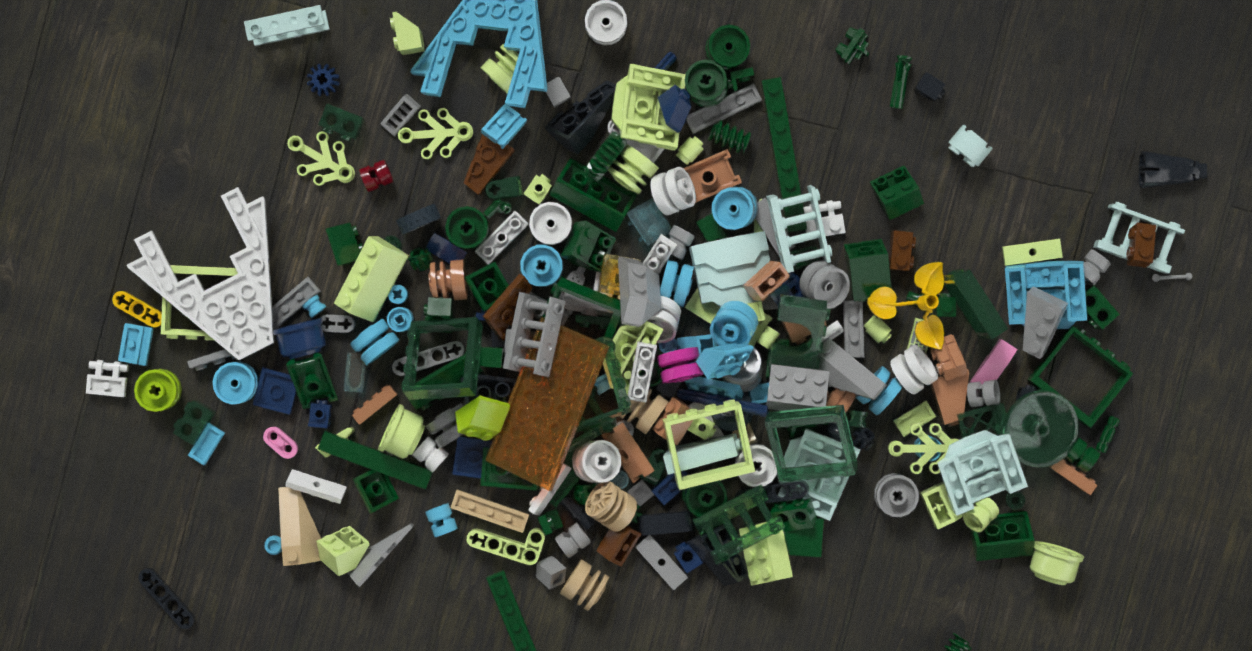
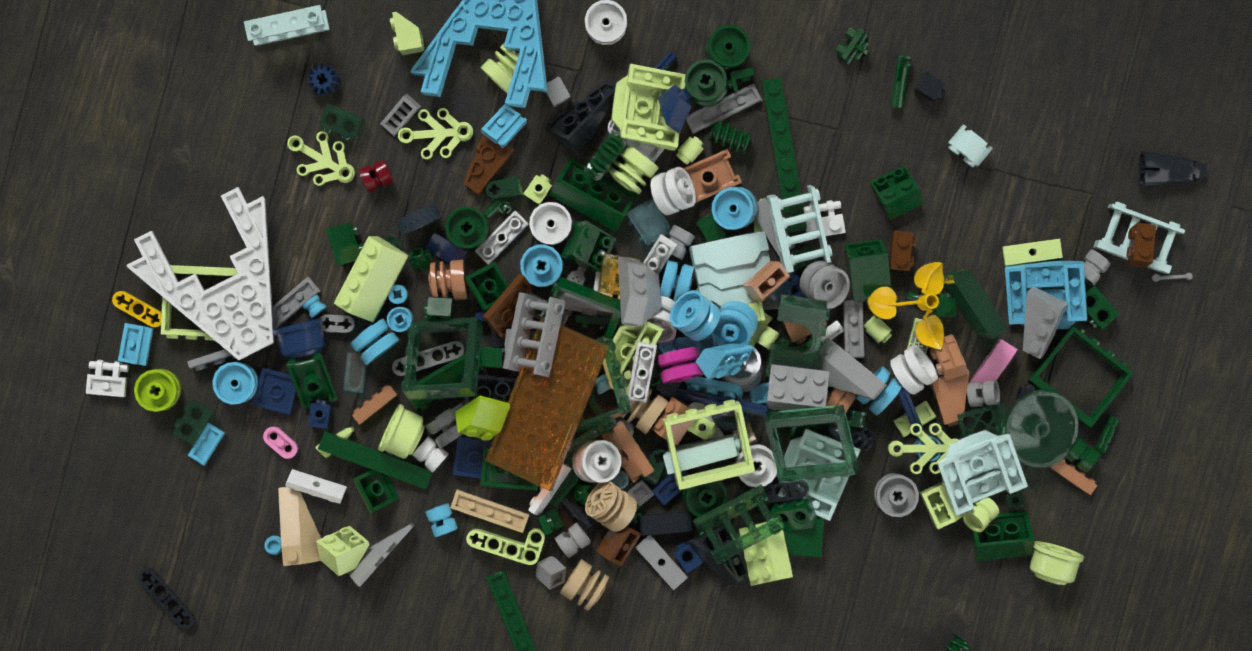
(694, 315): none -> medium azure wheel
(909, 409): none -> dark blue axle

